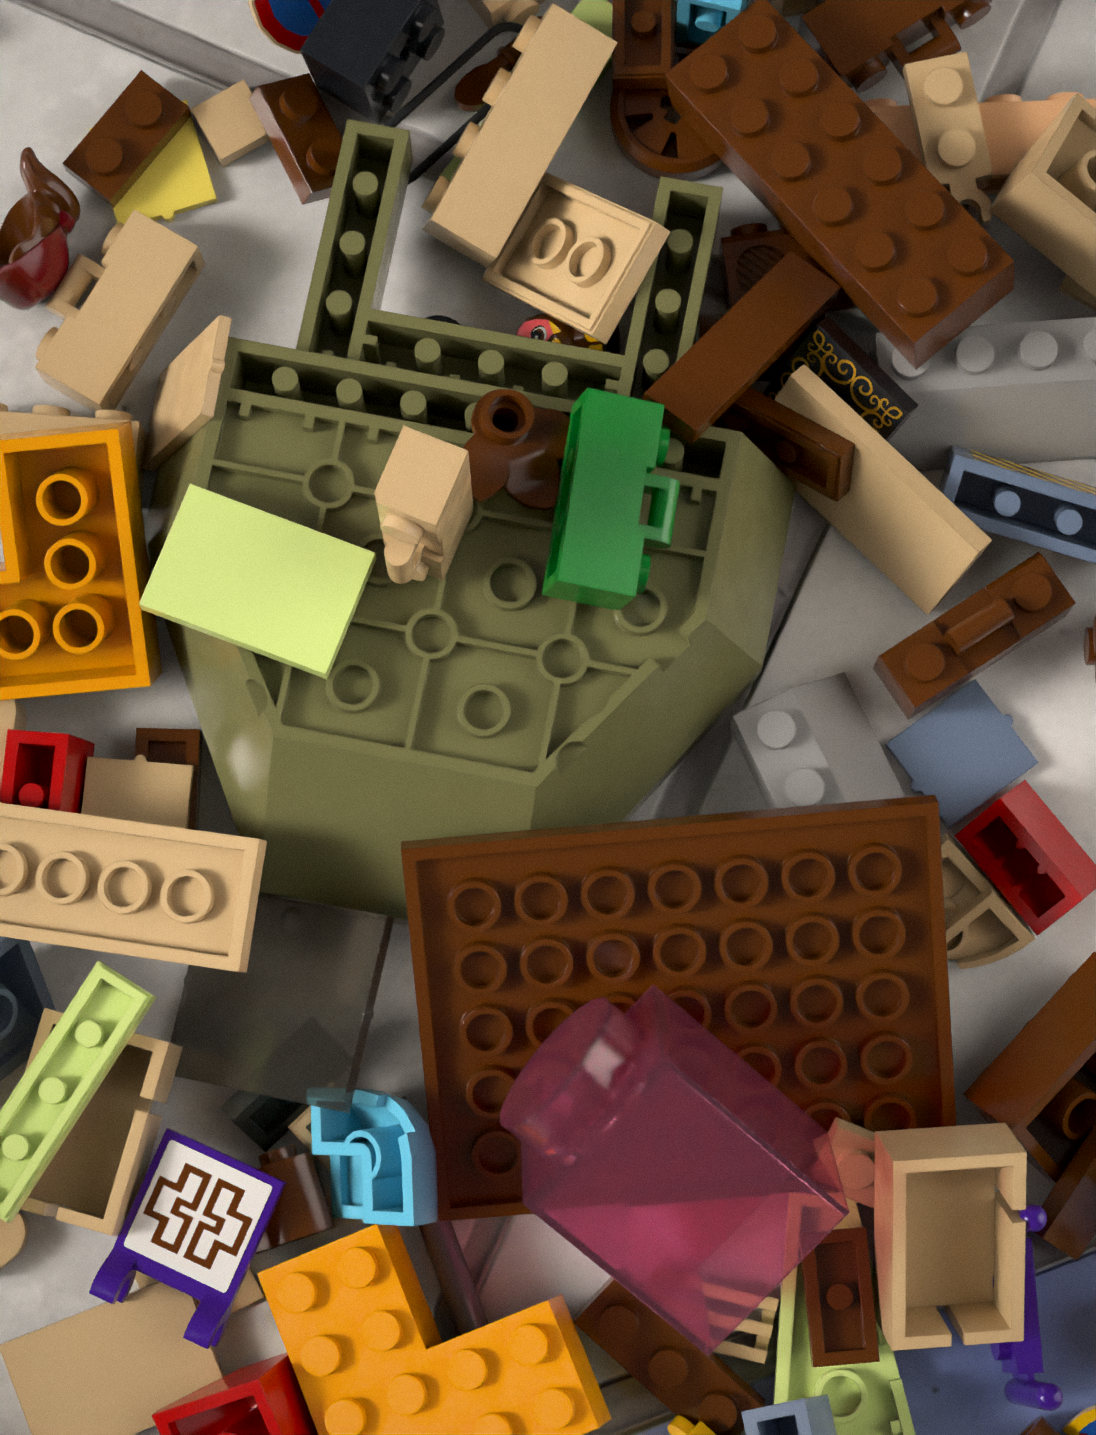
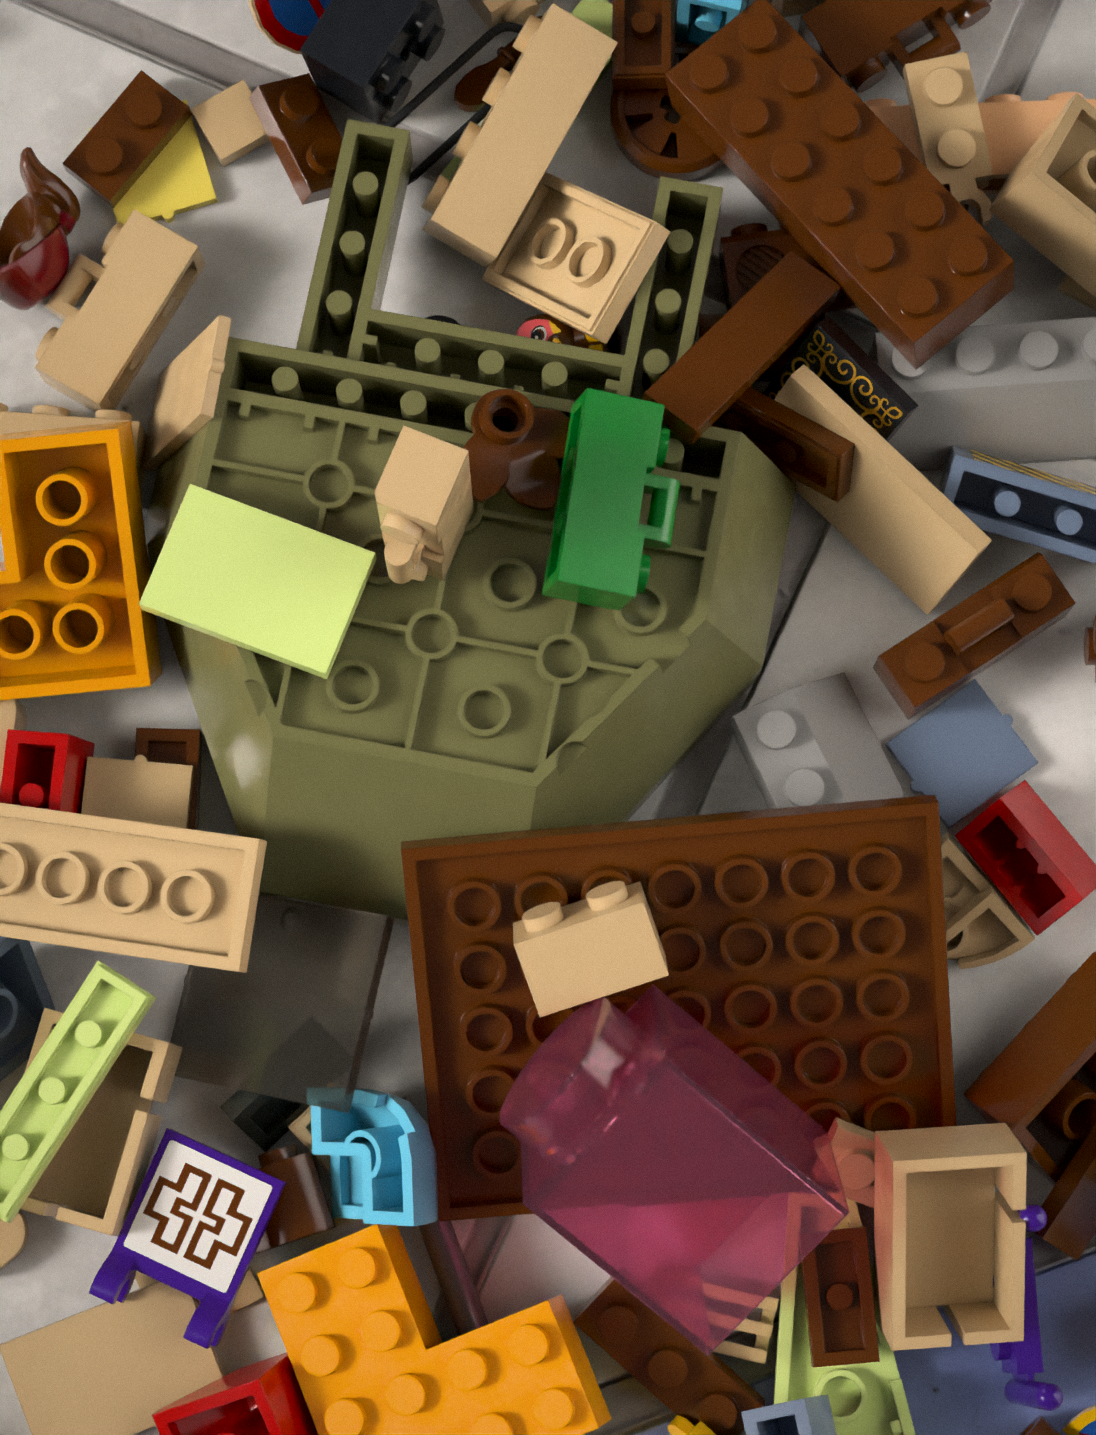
(589, 947): none -> tan brick

